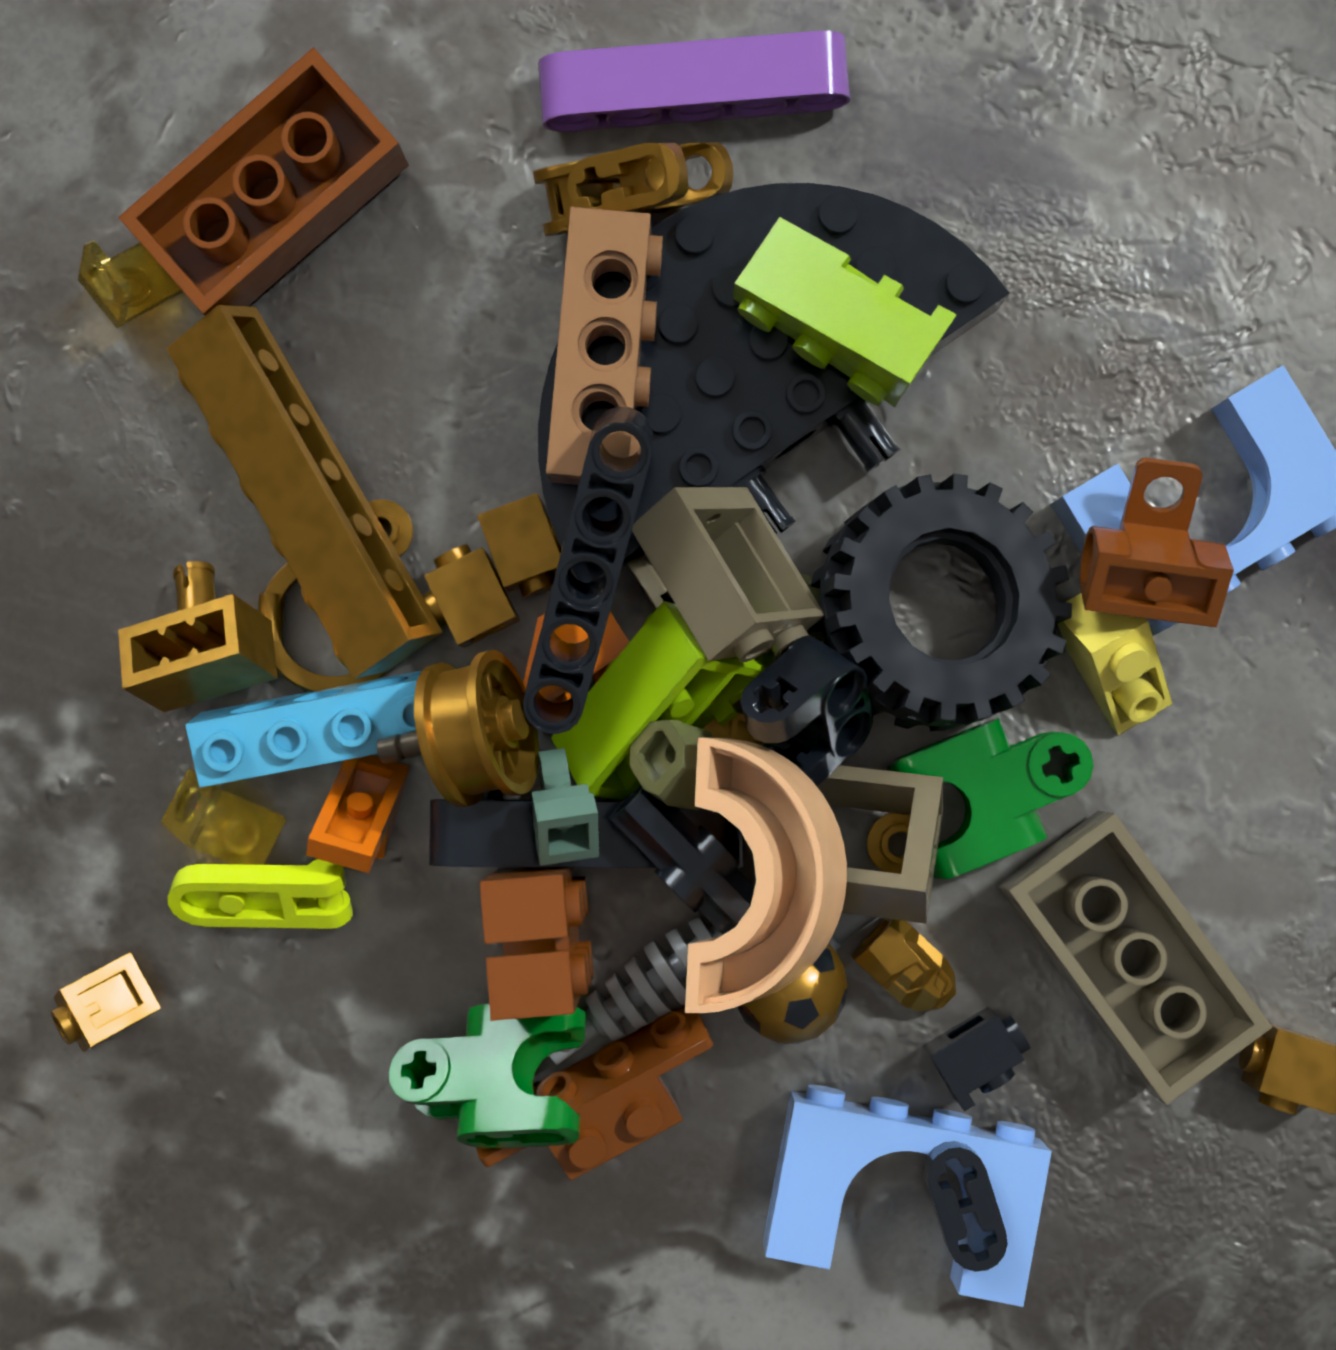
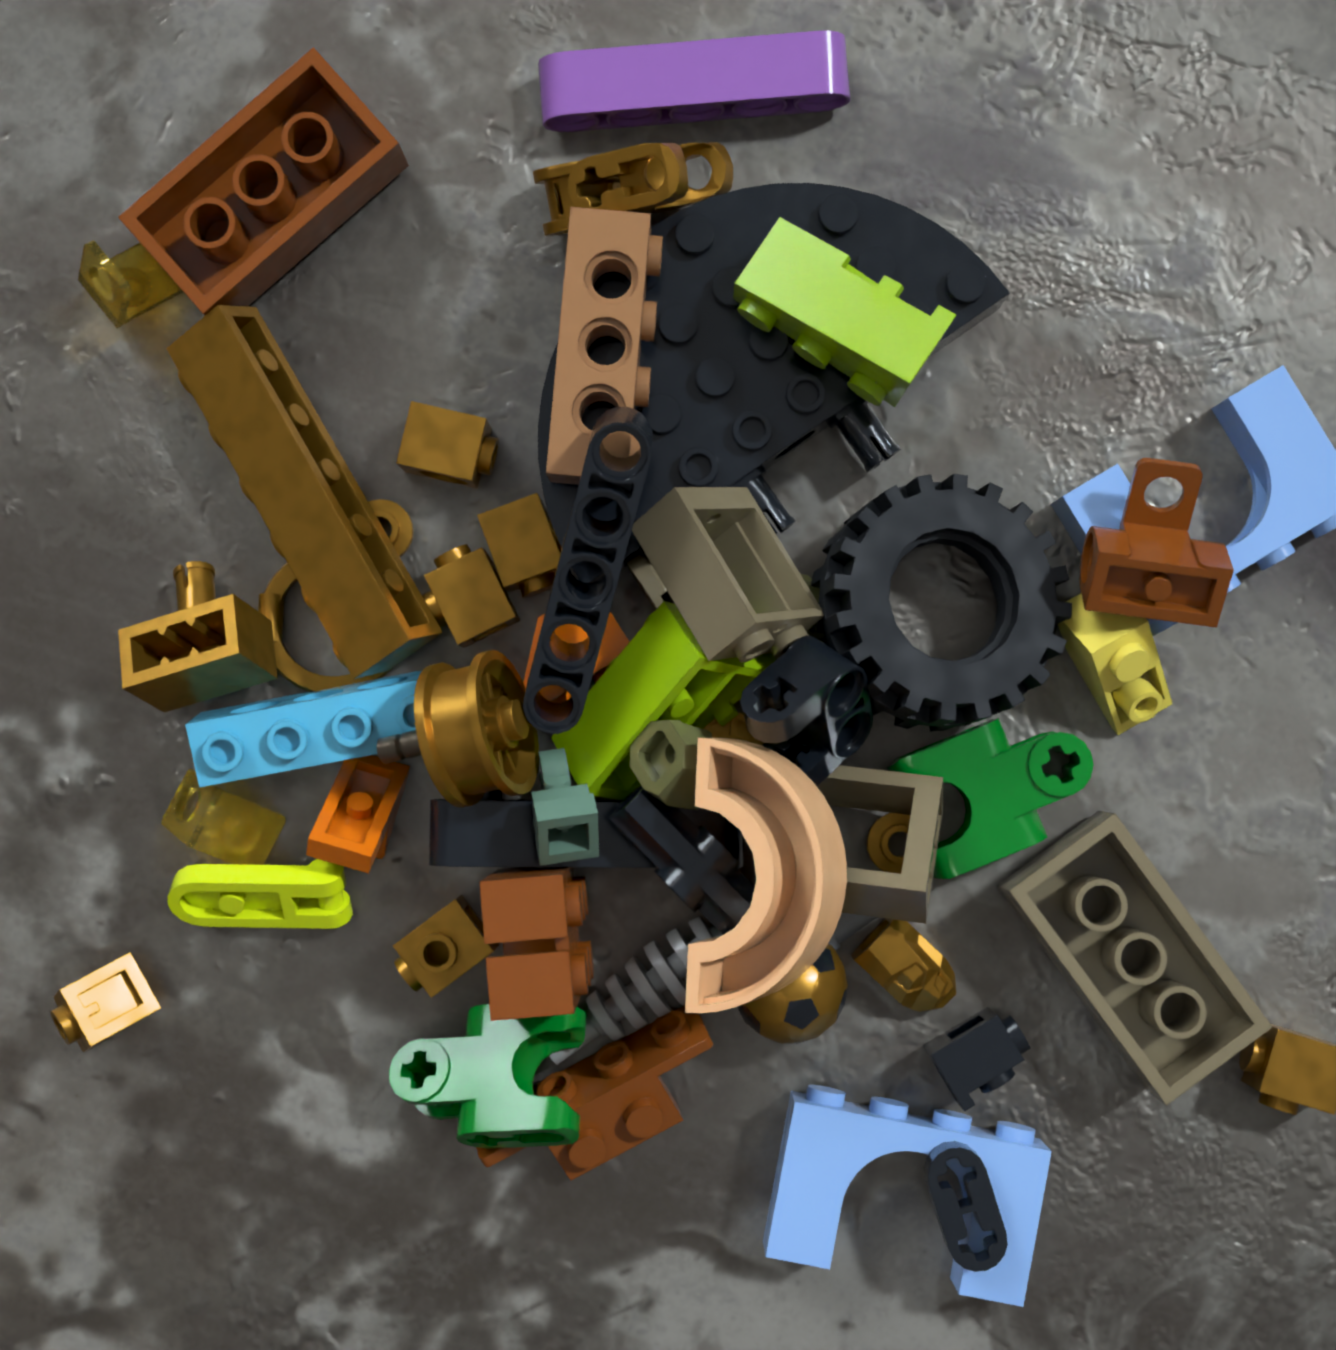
(442, 948): none -> pearl gold brick
(447, 445): none -> pearl gold brick

